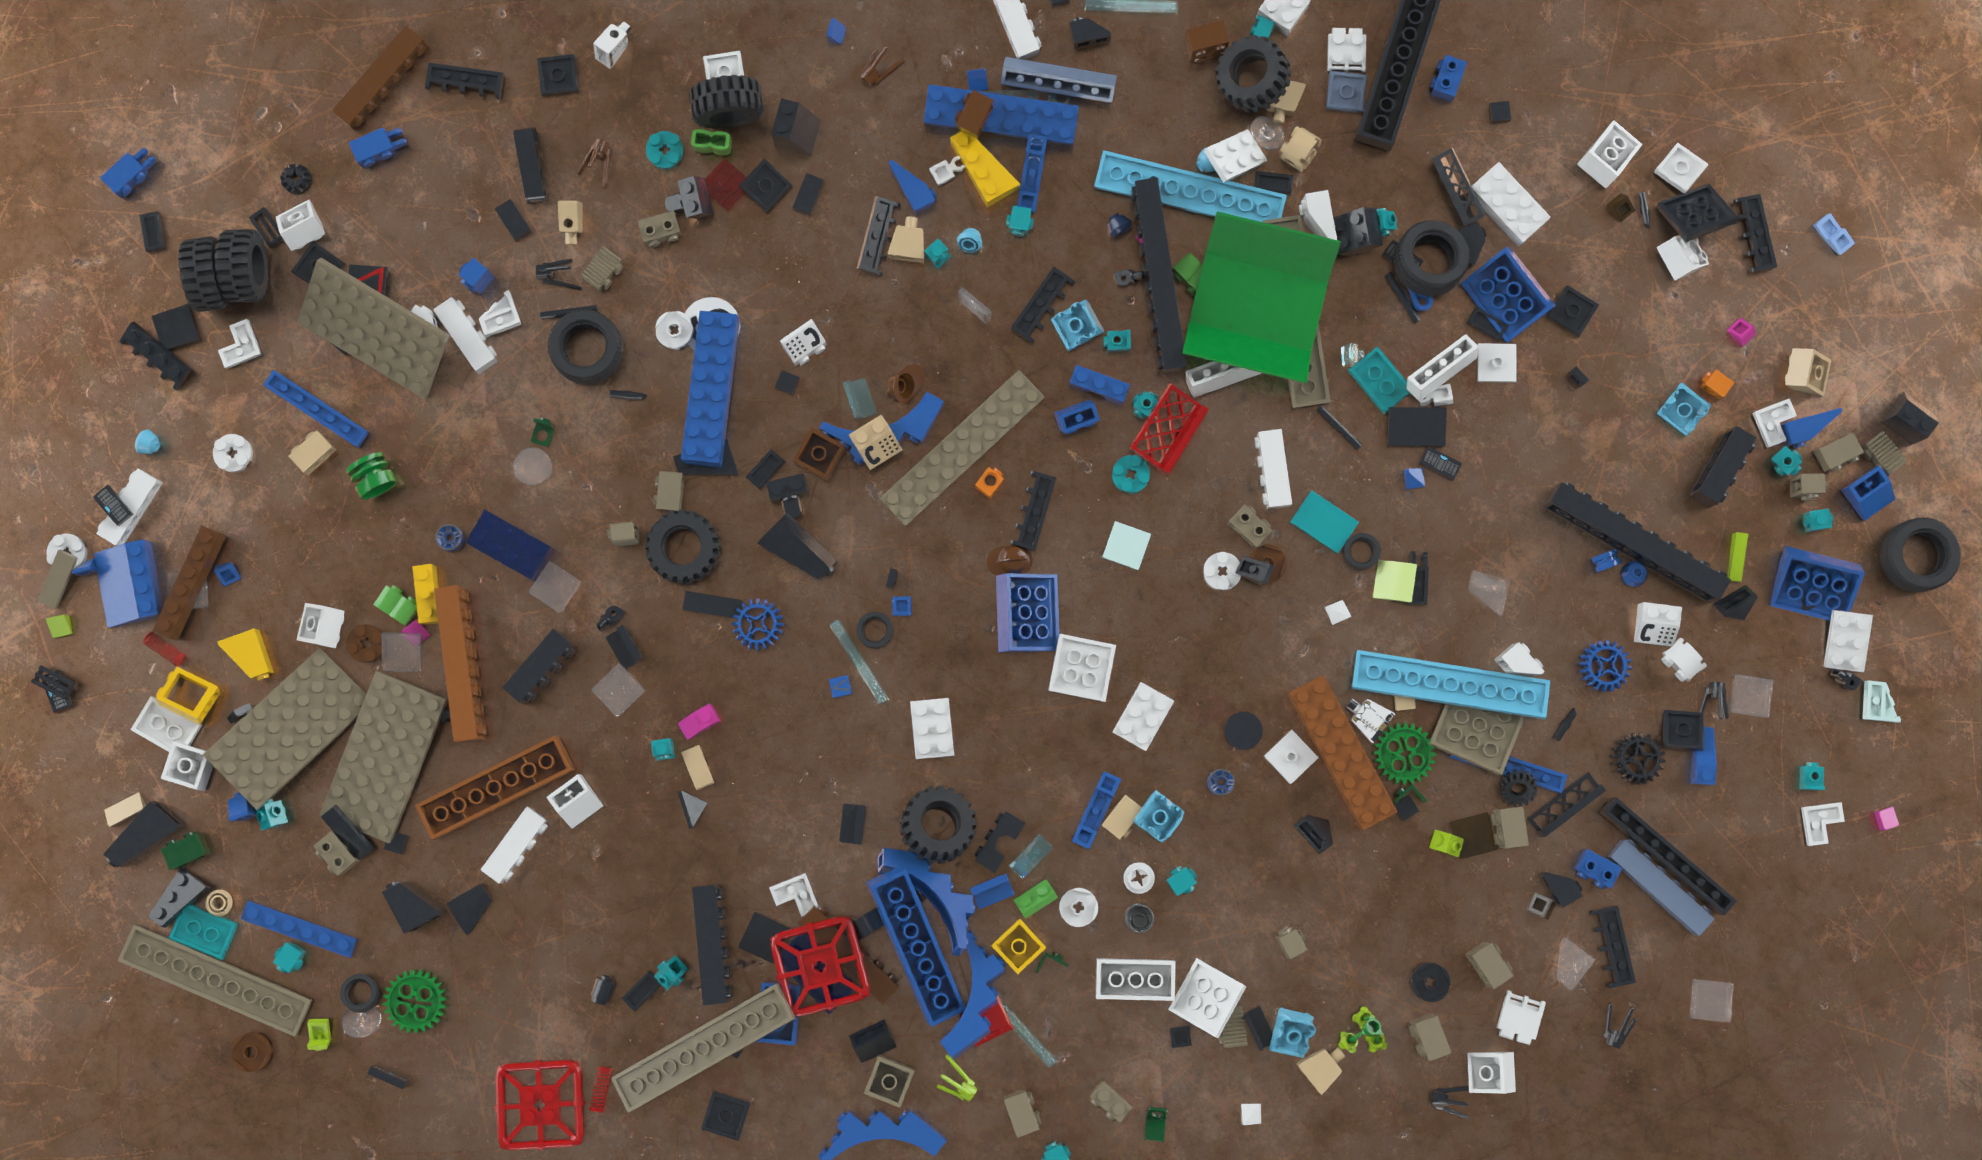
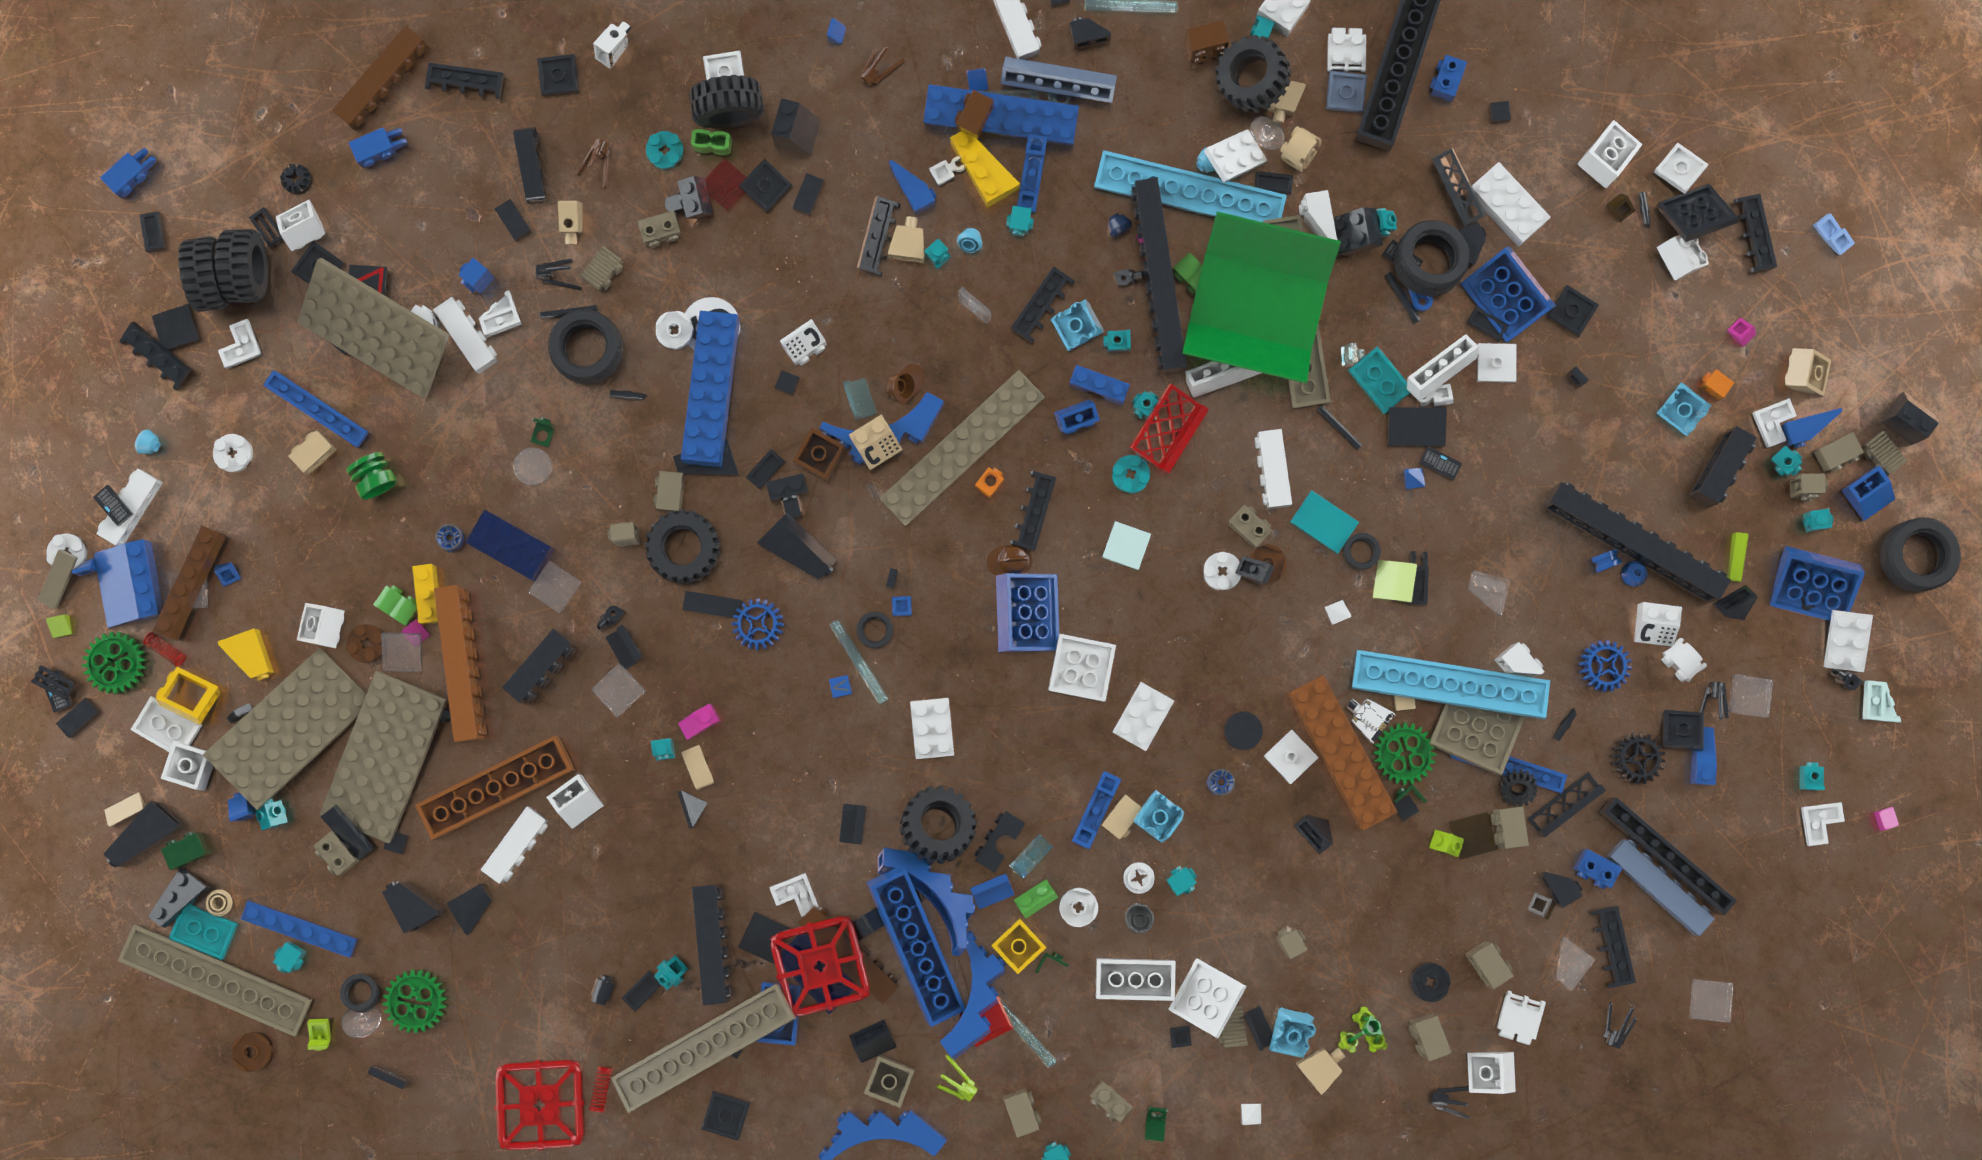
(77, 717): none -> black tile
(105, 648): none -> green gear

